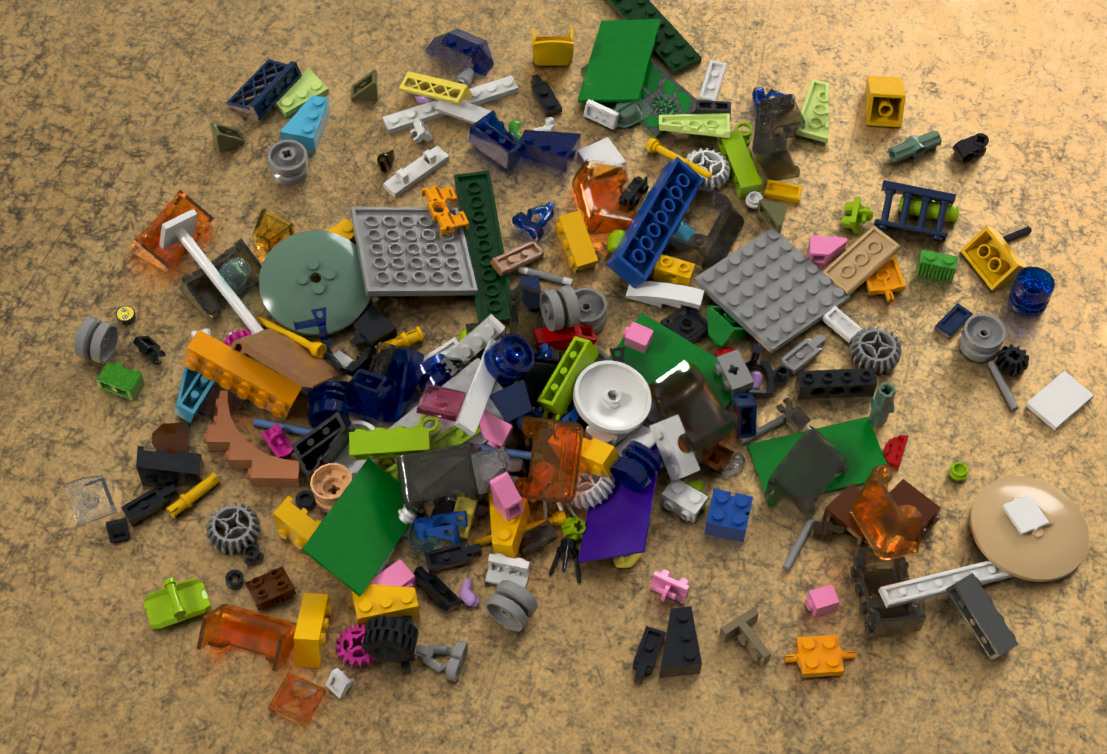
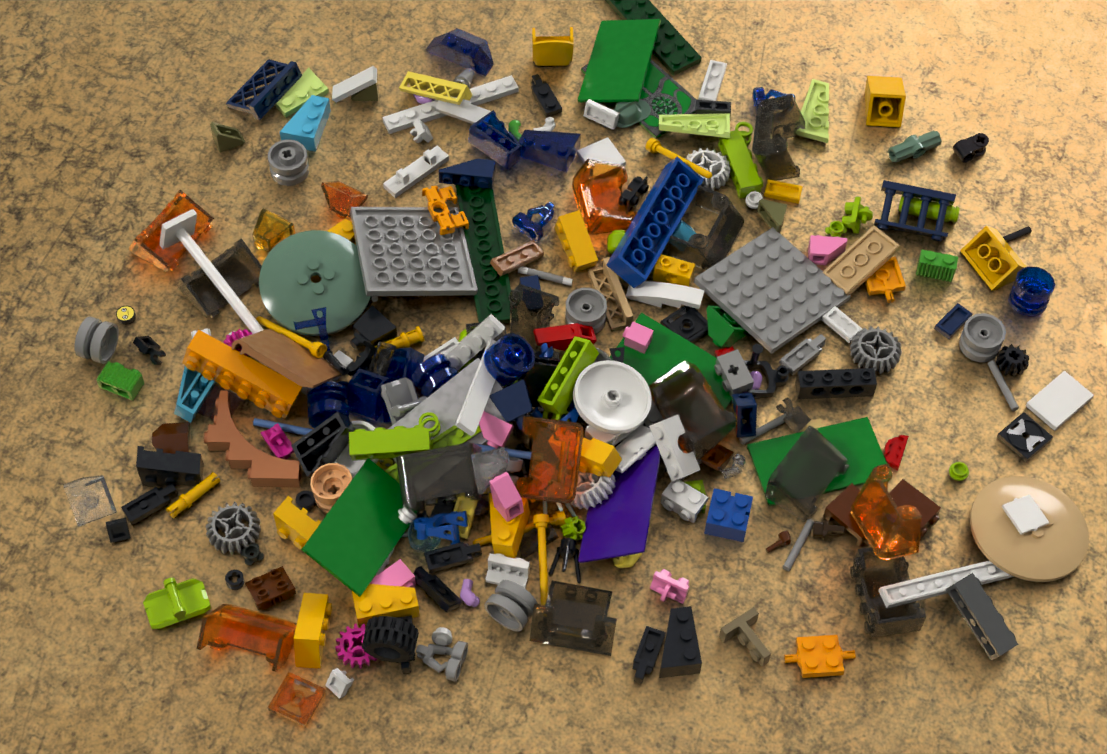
(236, 272): clear light blue hair -> none
(342, 197): none -> clear orange slope
(354, 84): none -> white tile
(385, 160): dark brown piece -> none
(400, 398): none -> light grey shield
(440, 402): clear pink tile -> none
(442, 636): none -> white plate
(453, 365): dark grey tile -> none
(470, 173): none -> dark blue slope
(541, 522): none -> yellow piece
(560, 308): light grey wheel -> none
(575, 619): none -> clear smoke windscreen
(618, 295): none -> tan fence
(636, 466): clear blue wheel -> none
(785, 540): none -> reddish brown hand
(822, 600): bright pink brick -> none
(836, 225): none -> lime plate
(882, 404): sand green piece -> none
(1020, 445): none -> black piece

